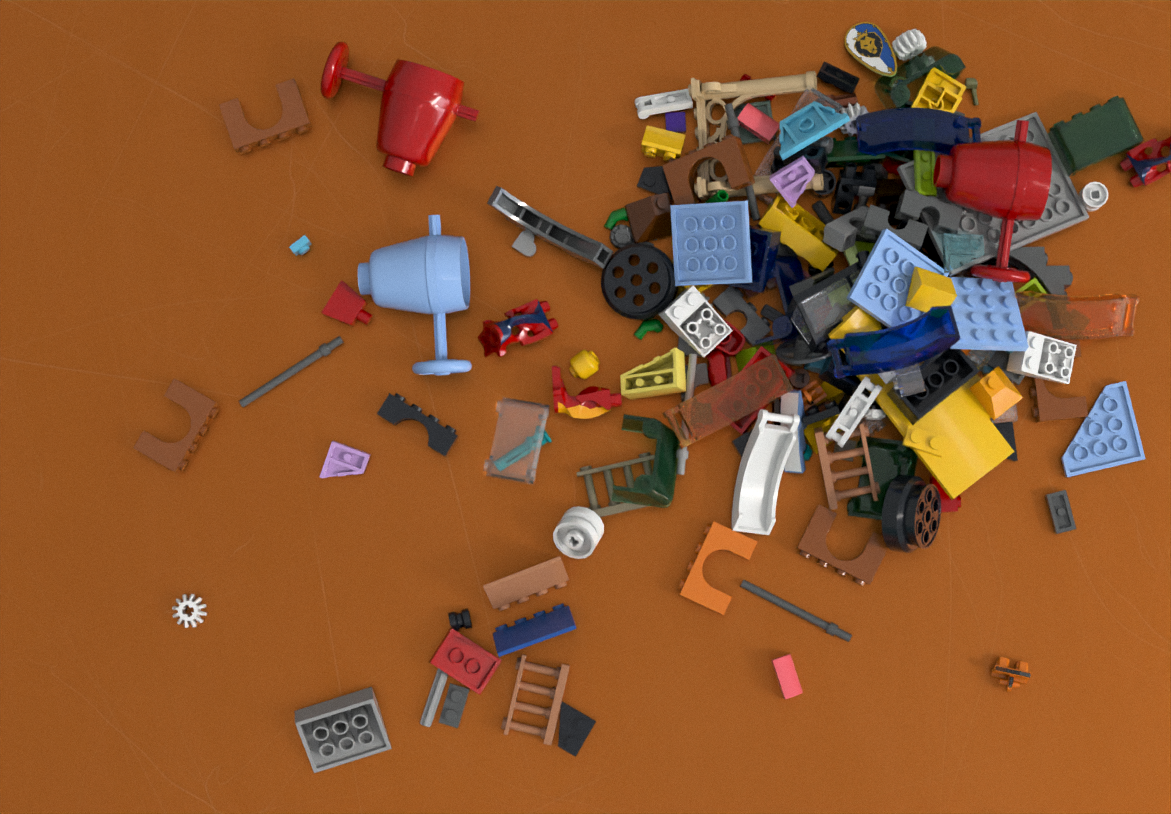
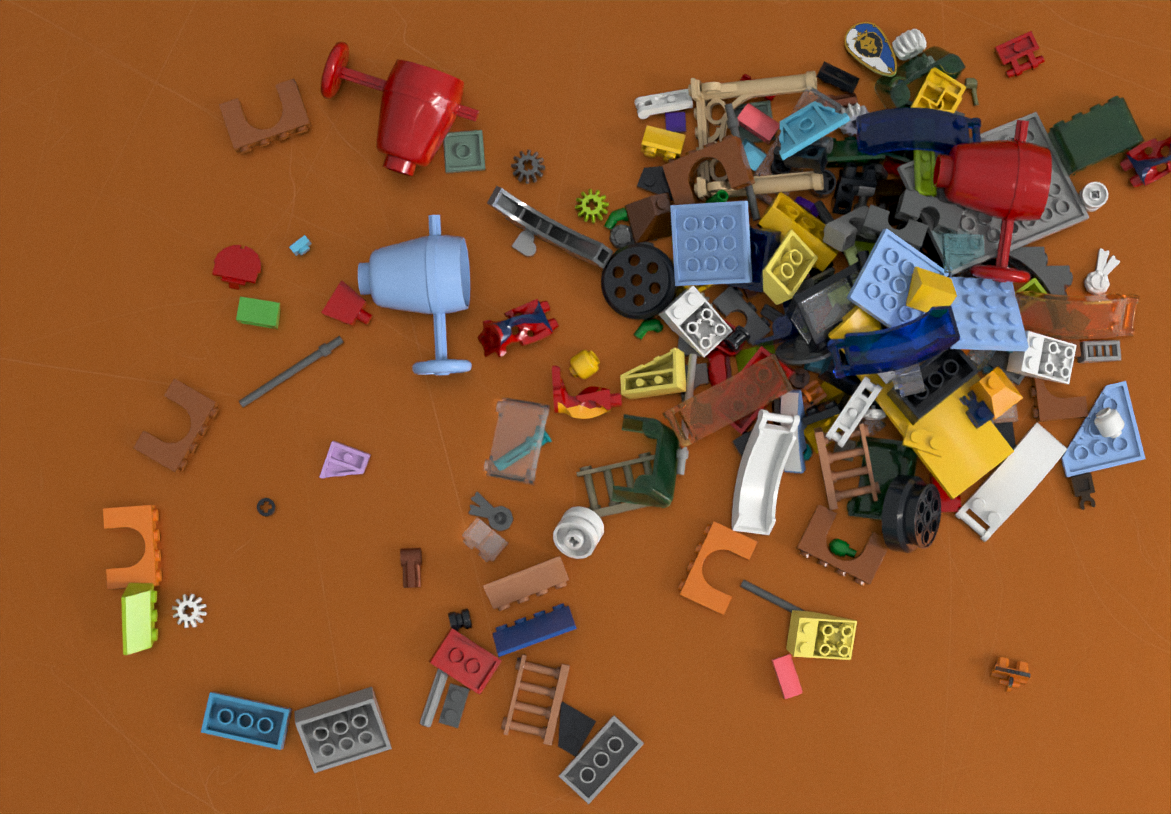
(139, 617): none -> slope
(143, 520): none -> orange arch
(237, 266): none -> red piece
(246, 720): none -> dark azure brick
(258, 312): none -> bright green brick
(261, 503): none -> black bush
(395, 411): black arch -> none
(411, 561): none -> copper piece
(464, 151): none -> sand green tile
(485, 540): none -> clear piece
(499, 517): none -> dark grey piece
(520, 168): none -> dark grey gear
(596, 201): none -> lime gear
(601, 759): none -> light grey brick
(737, 338): none -> black bush
(754, 154): none -> medium azure brick
(787, 268): none -> light yellow slope
(792, 179): lavender wing -> none
(807, 205): none -> dark purple tile
(820, 635): none -> light yellow slope
(841, 548): none -> green cylinder
(978, 412): none -> clear blue plate
(1012, 480): none -> white windscreen
(1017, 48): none -> red plate
(1060, 511): dark grey plate -> none
(1083, 487): none -> dark brown plate
(1087, 352): none -> light grey slope
(1097, 281): none -> white piece
(1109, 422): none -> white head

